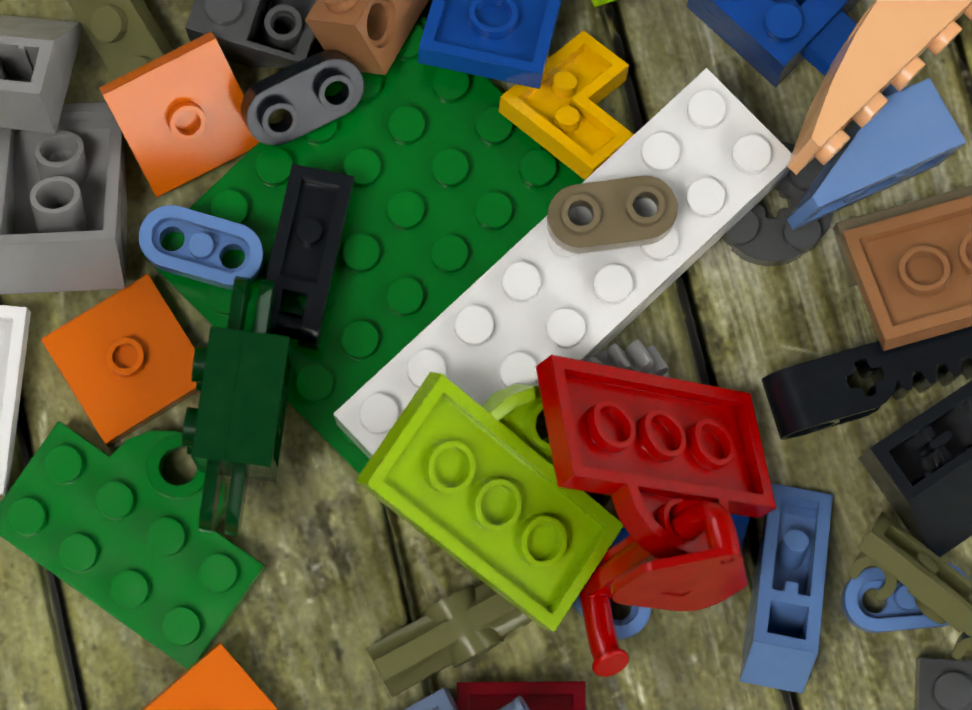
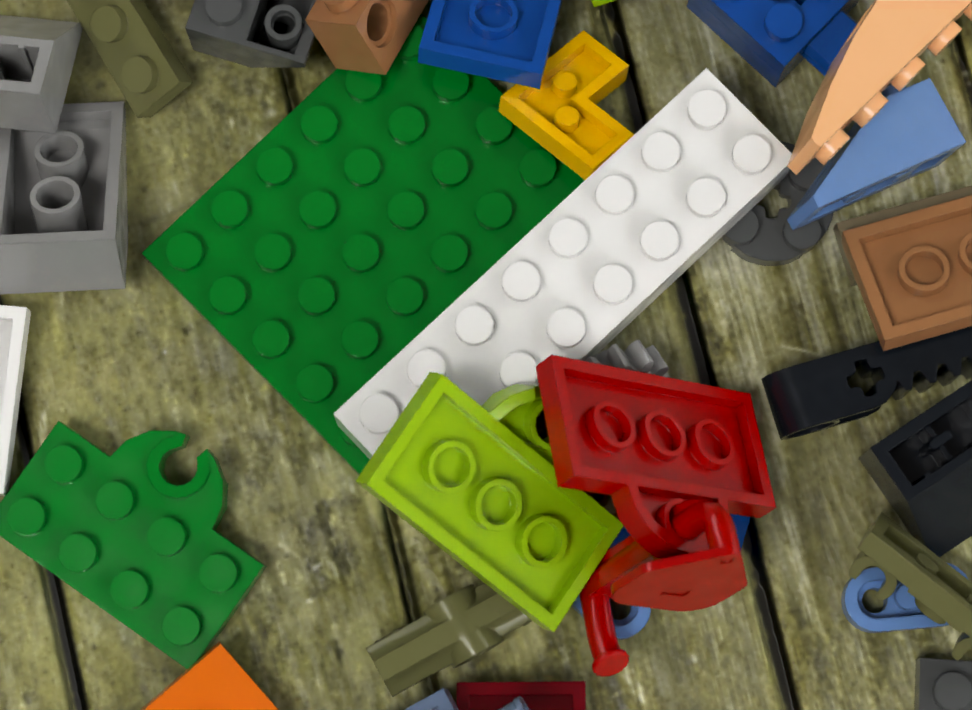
(125, 359): orange plate -> none
(181, 114): orange plate -> none
(203, 247): medium blue plate -> none
(241, 405): dark green brick -> none
(302, 94): black plate -> none
(308, 249): black plate -> none
(614, 218): dark tan plate -> none
(787, 591): medium blue slope -> none

